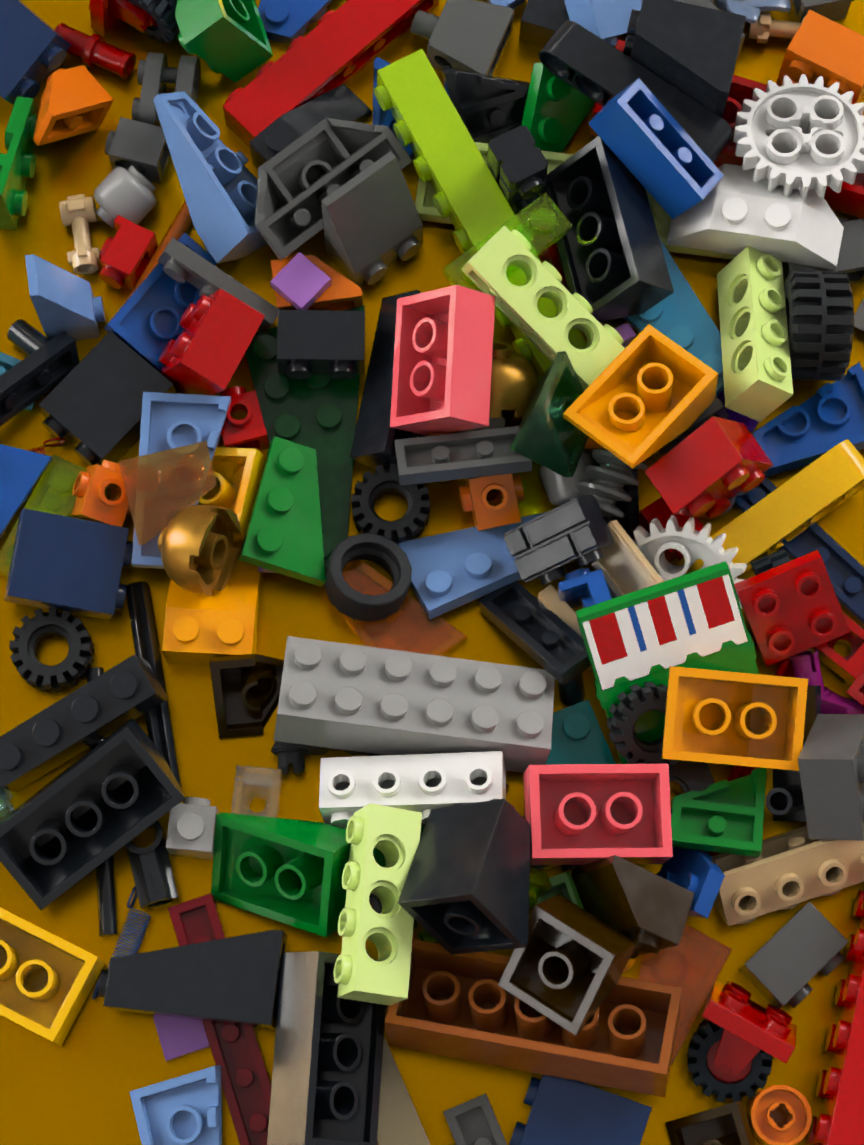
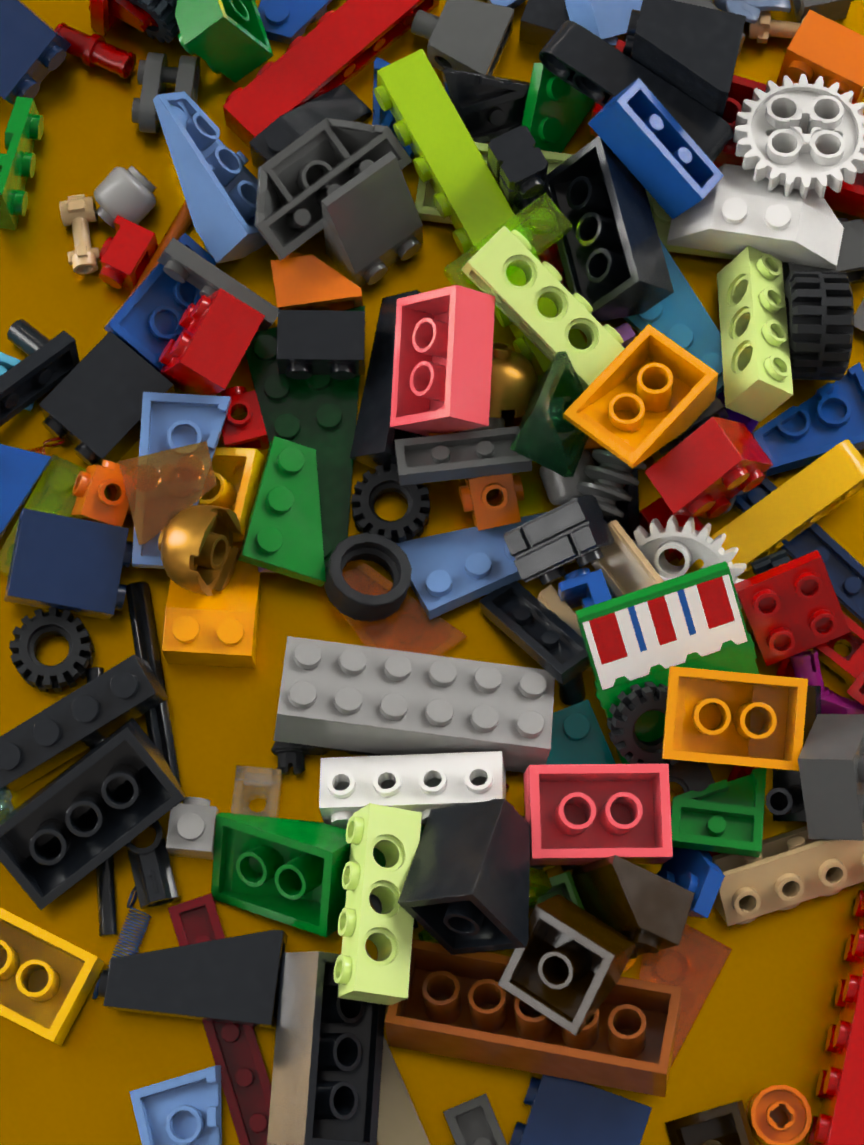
(63, 300): medium blue slope -> none
(70, 105): orange slope -> none
(138, 146): dark grey brick -> none
(180, 1036): medium lavender tile -> none
(245, 692): dark brown slope -> none
(301, 282): medium lavender tile -> none
(737, 1044): plate -> none
(794, 957): dark grey brick -> none

